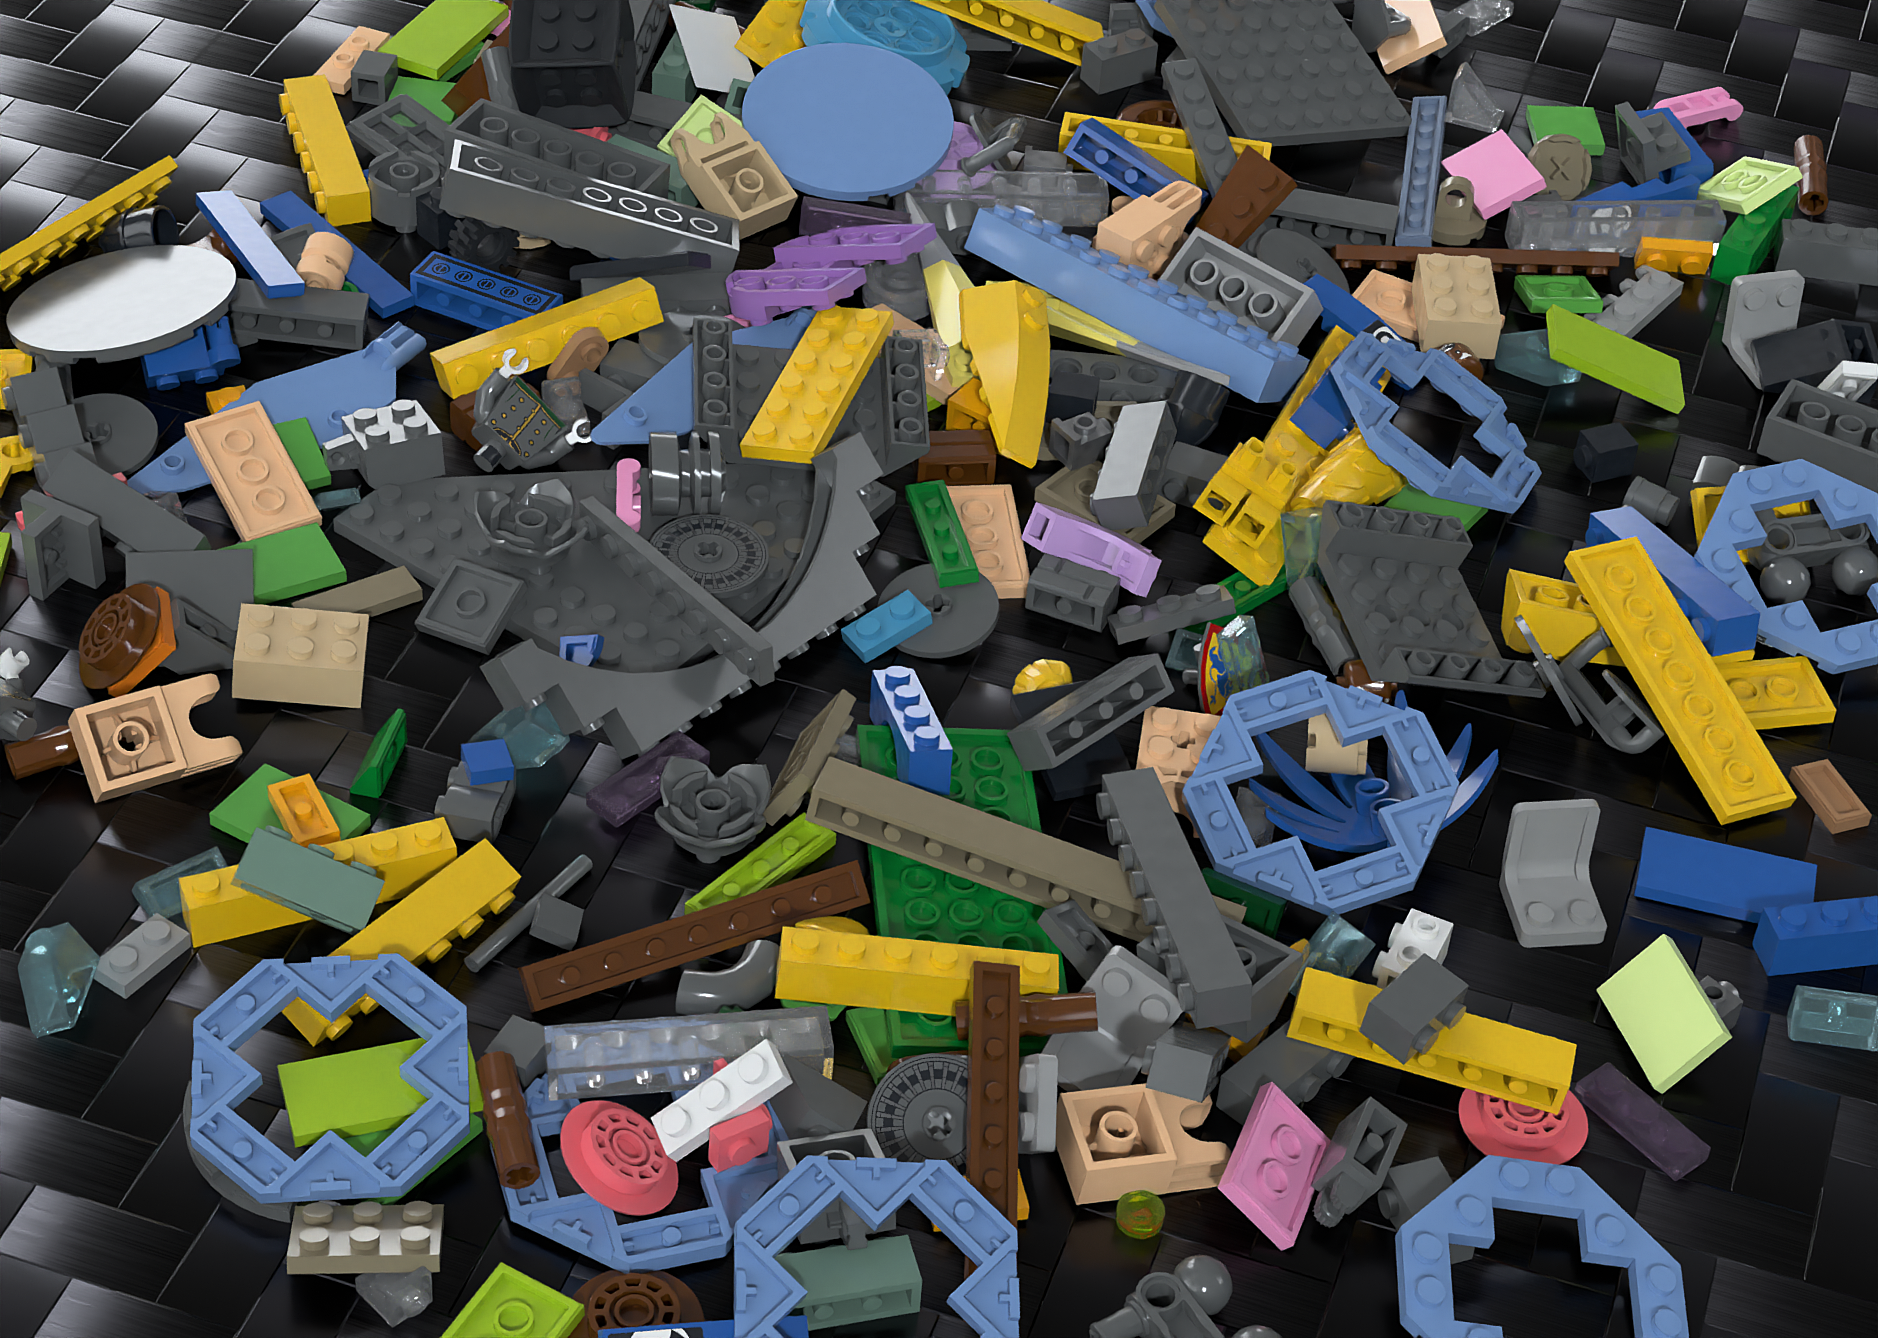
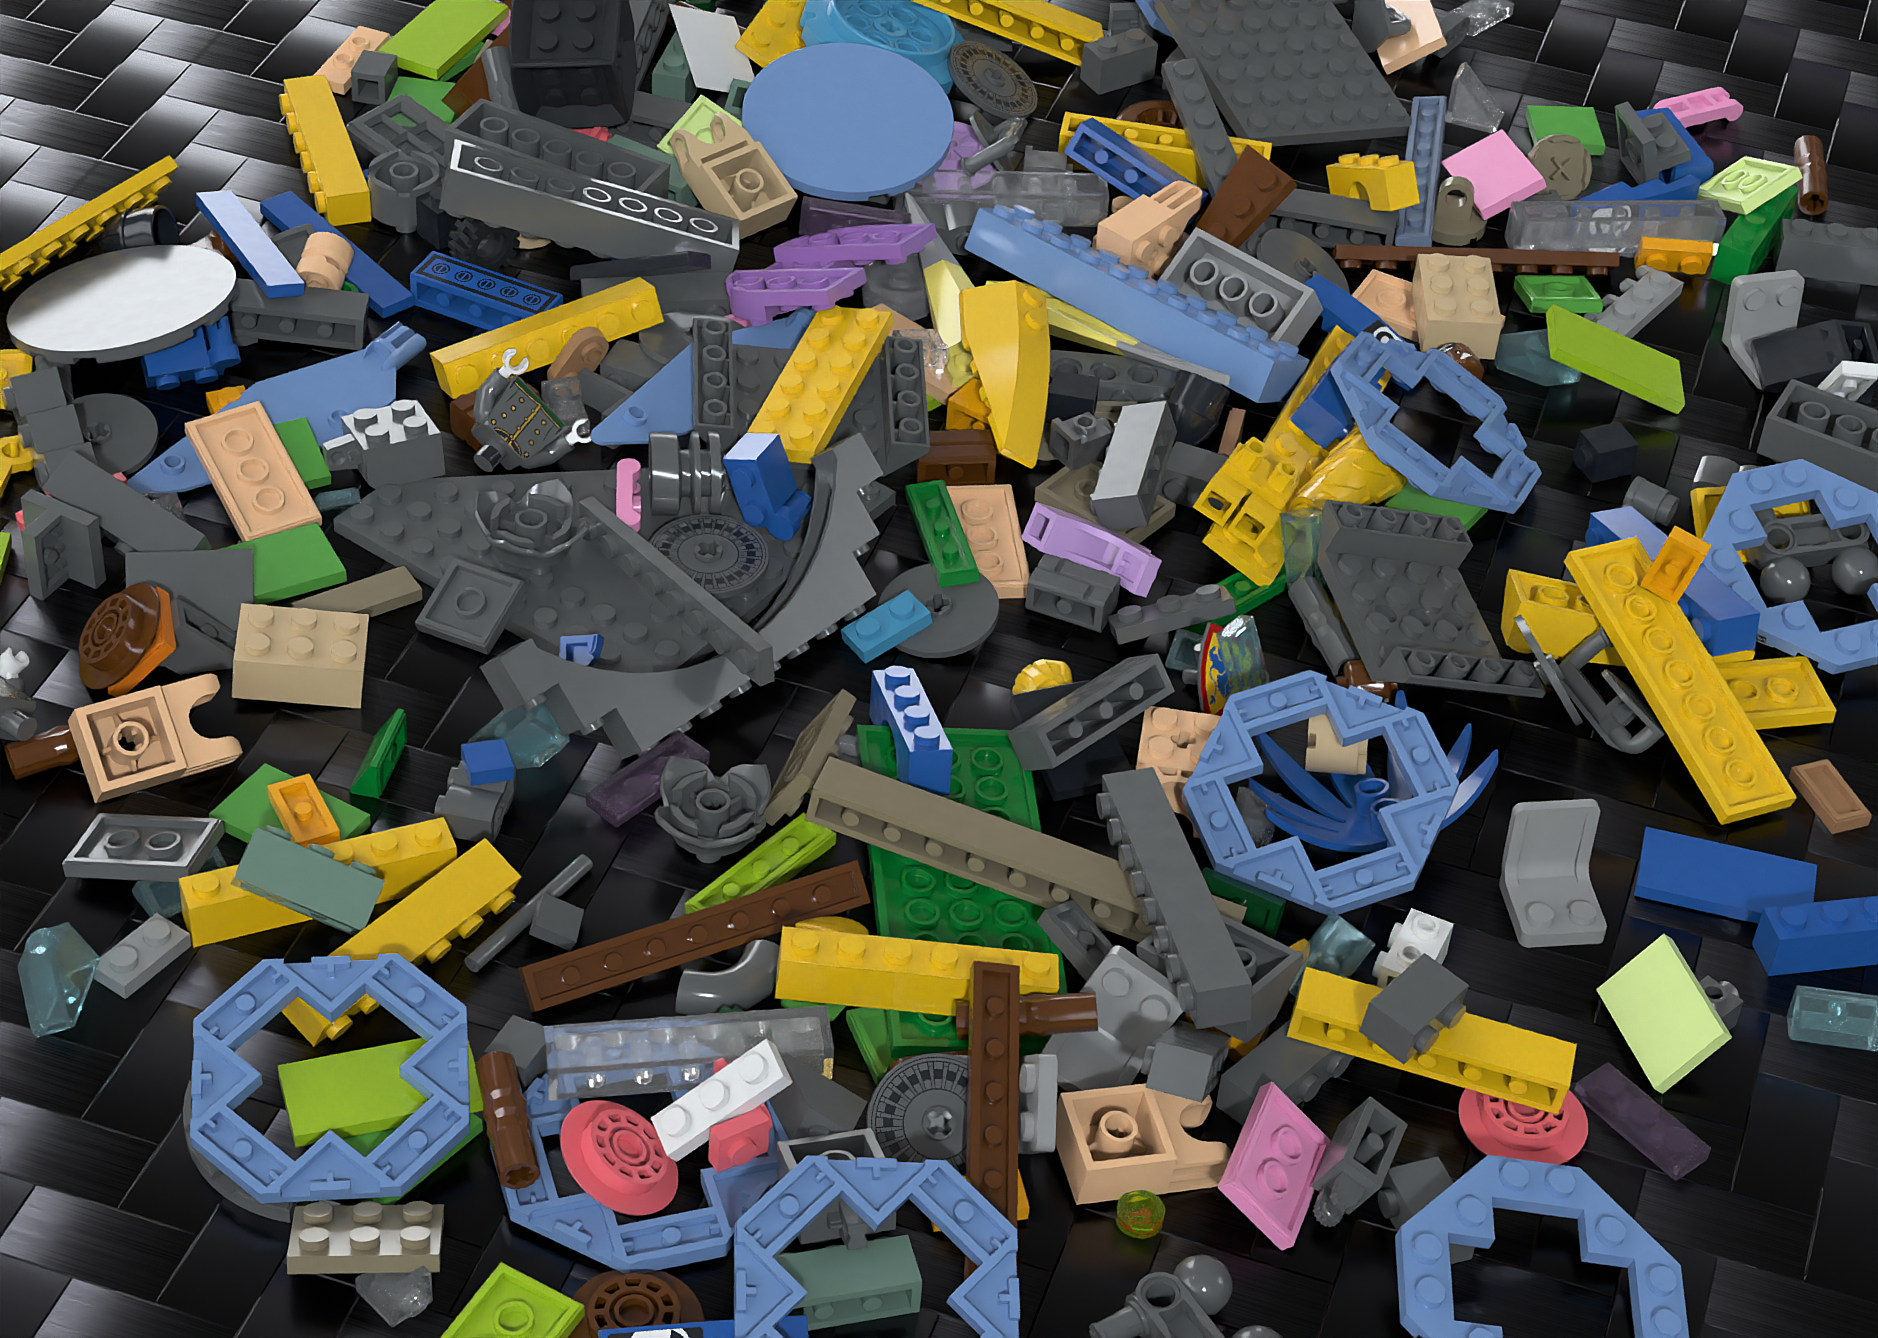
(143, 847): none -> dark grey tile
(764, 484): none -> blue hinge
(992, 80): none -> piece
(1233, 432): none -> medium nougat tile
(1381, 181): none -> yellow arch
(1675, 565): none -> light orange plate

